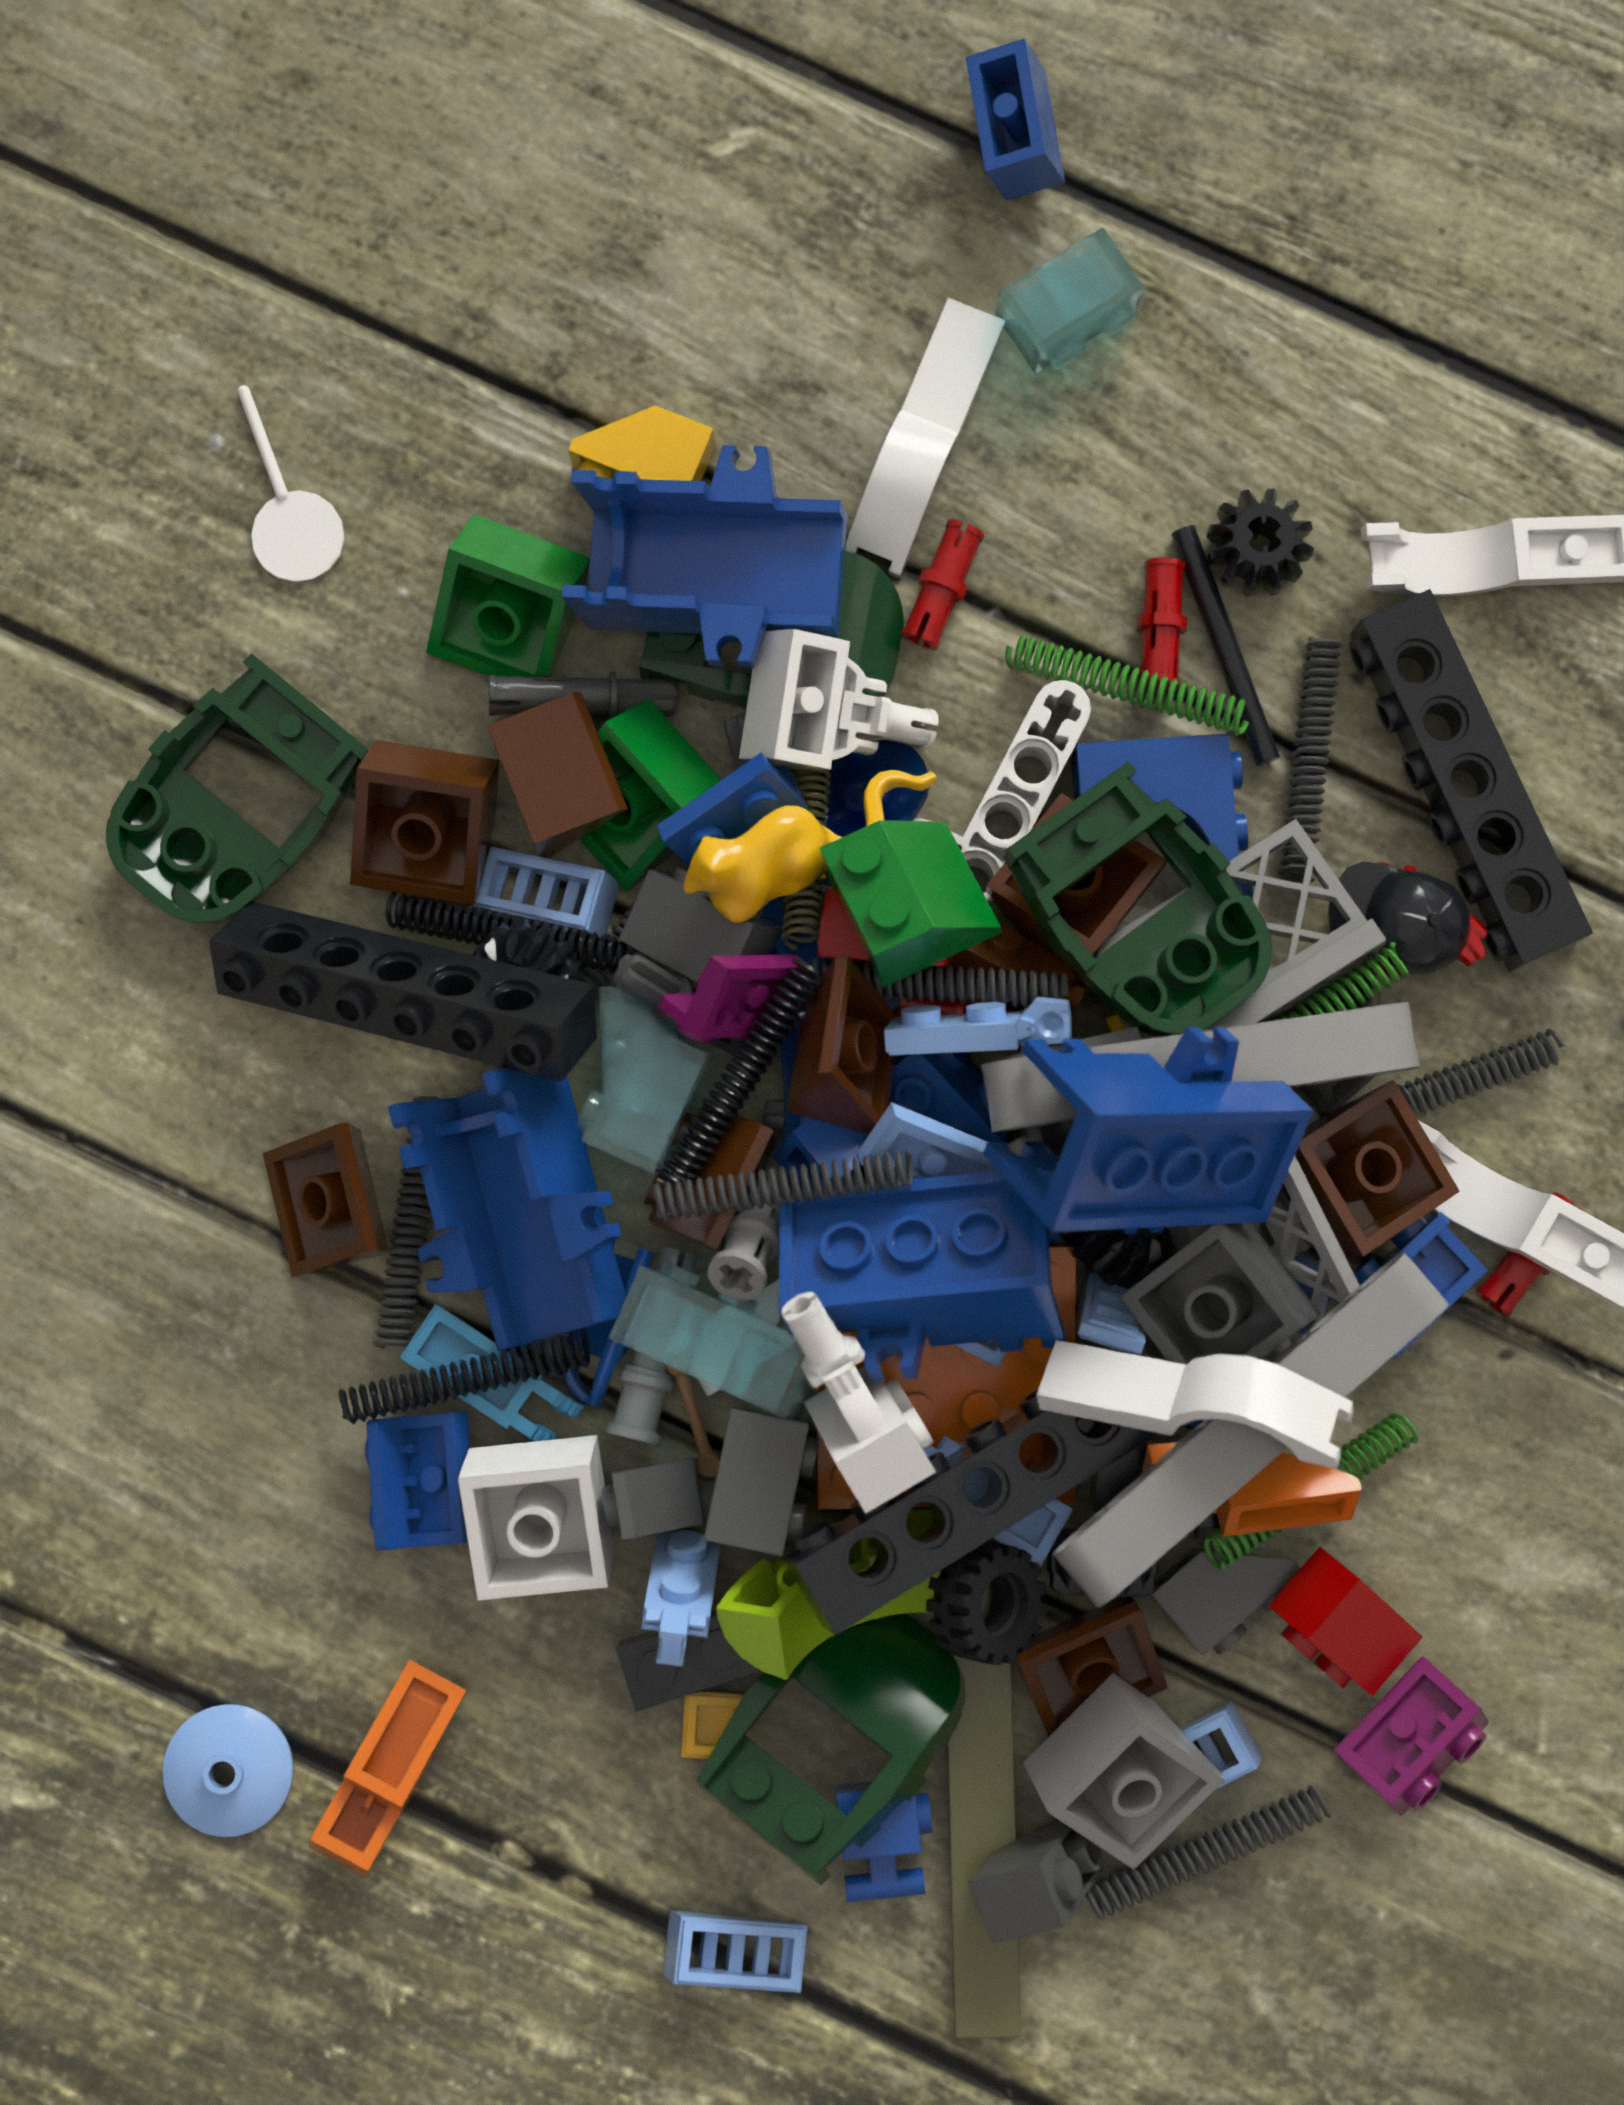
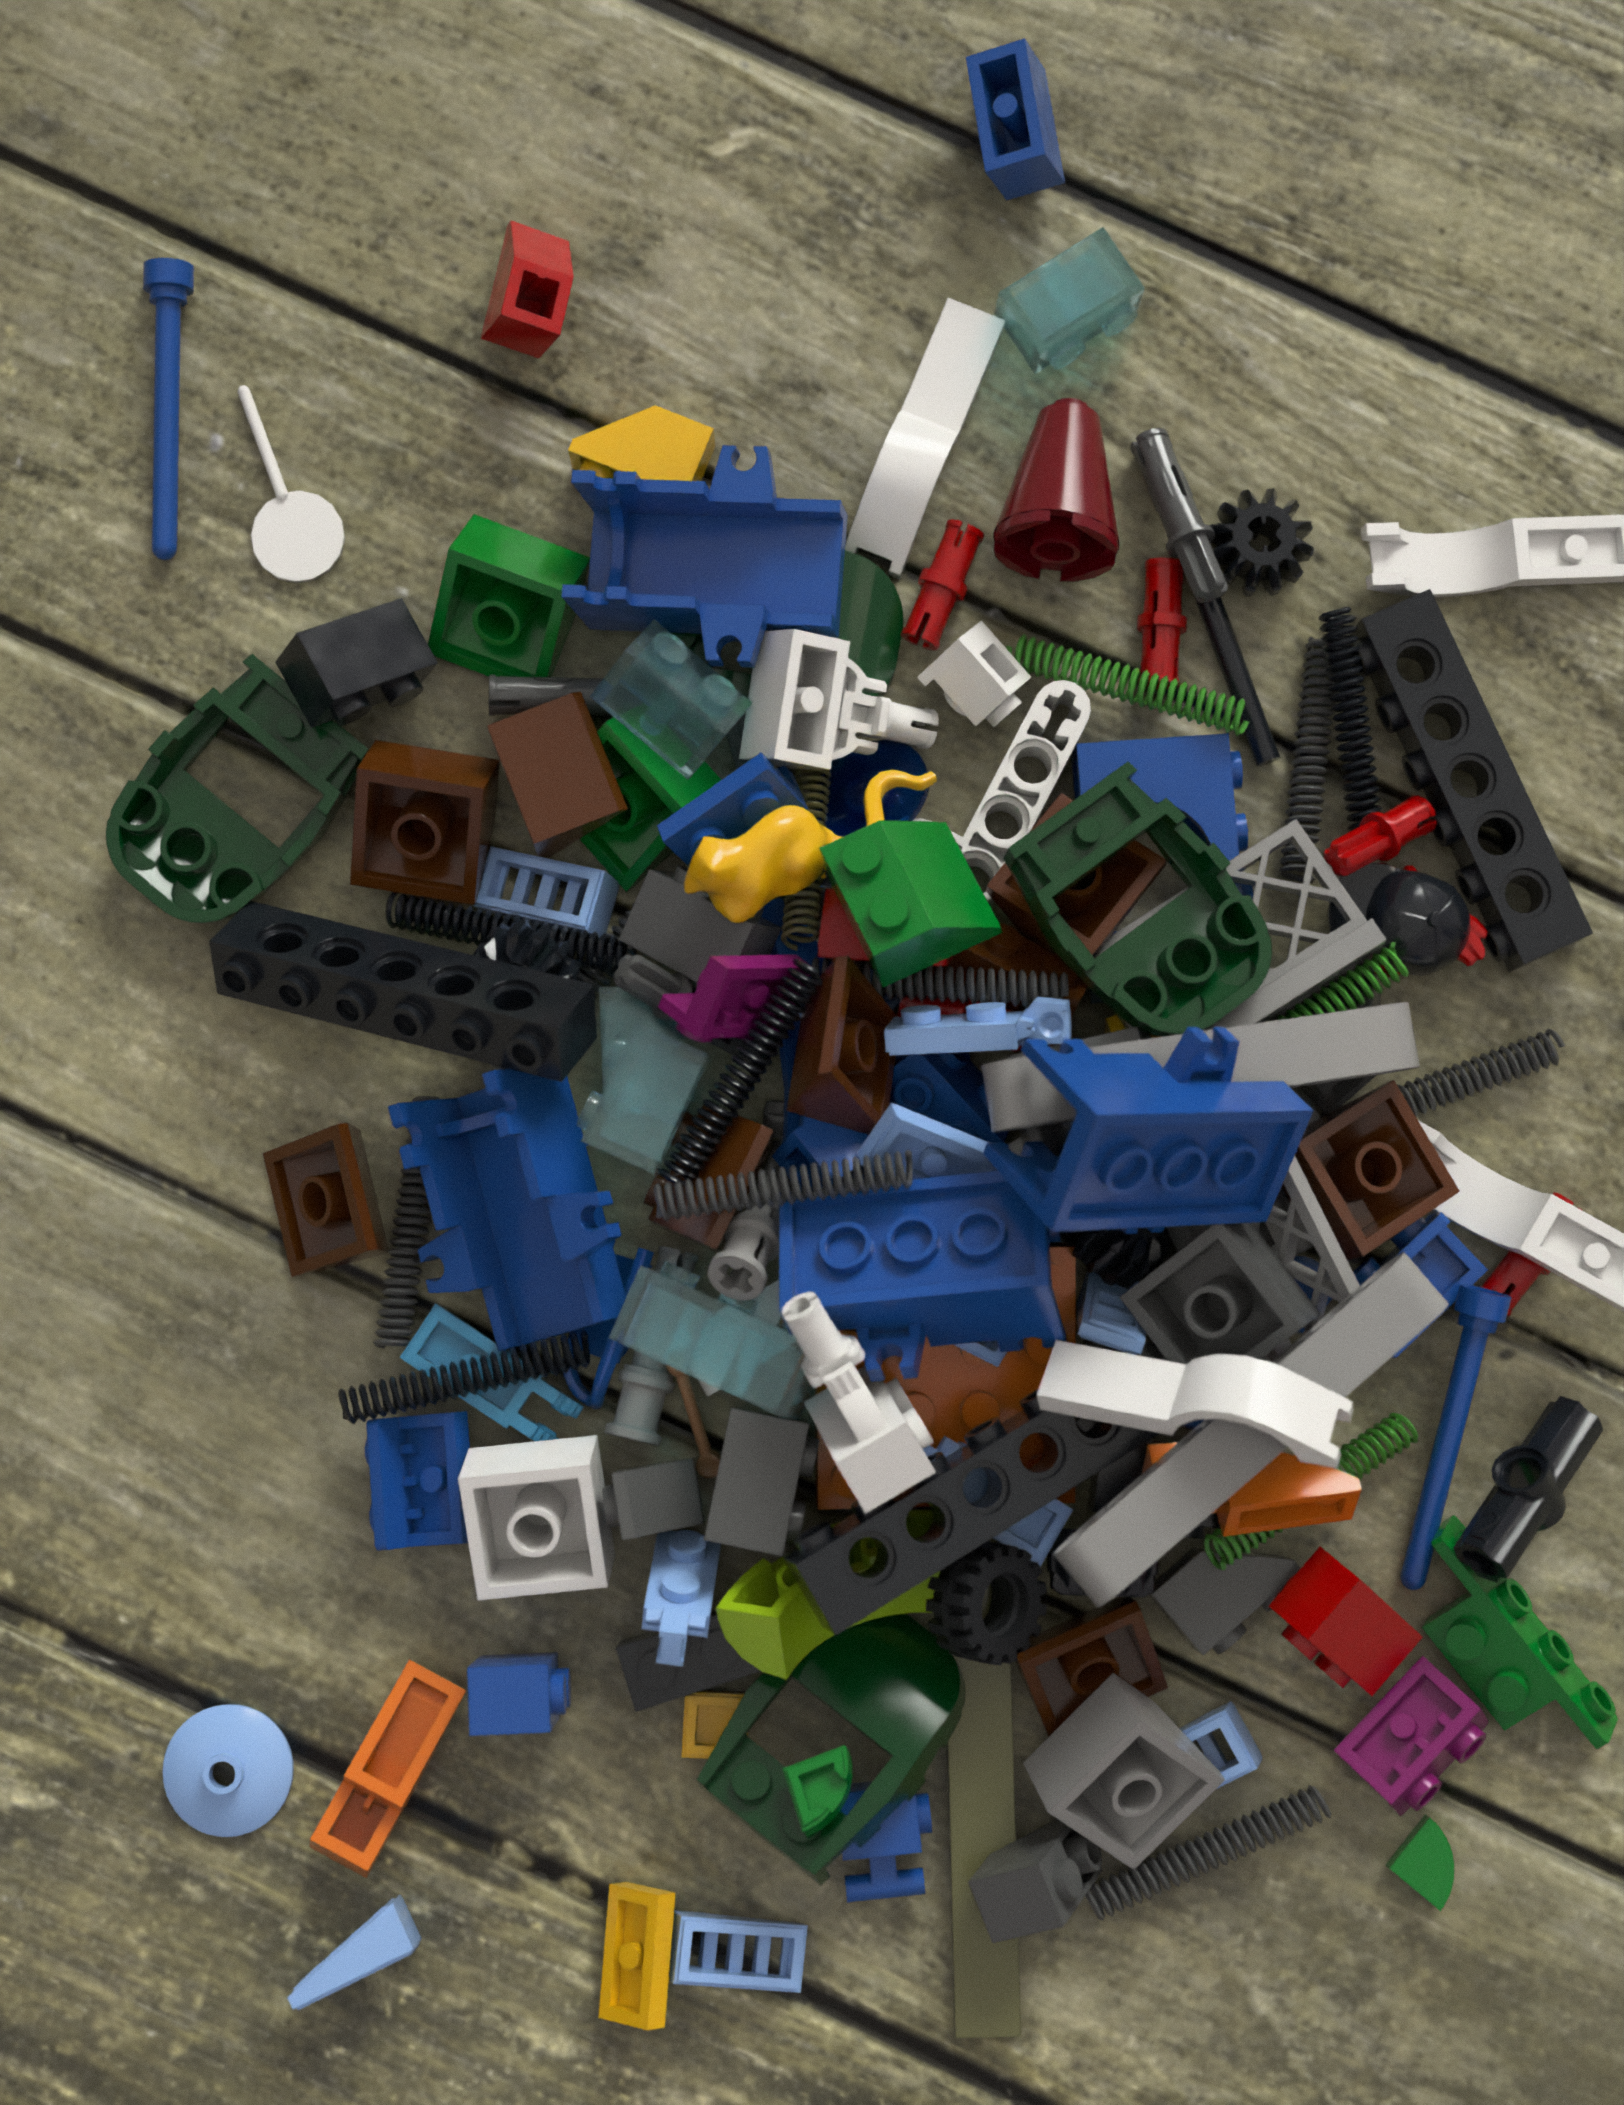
(168, 286): none -> blue piece
(356, 664): none -> black brick
(373, 1946): none -> light blue slope
(517, 1693): none -> blue brick
(529, 291): none -> red slope
(637, 1955): none -> yellow plate
(670, 699): none -> clear light blue brick
(820, 1787): none -> green tile
(978, 676): none -> white brick
(1060, 499): none -> dark red cone
(1173, 500): none -> dark grey axle
(1350, 714): none -> black piece
(1380, 836): none -> red axle
(1426, 1862): none -> green tile
(1479, 1316): none -> blue piece
(1510, 1653): none -> green bracket
(1528, 1489): none -> black piece

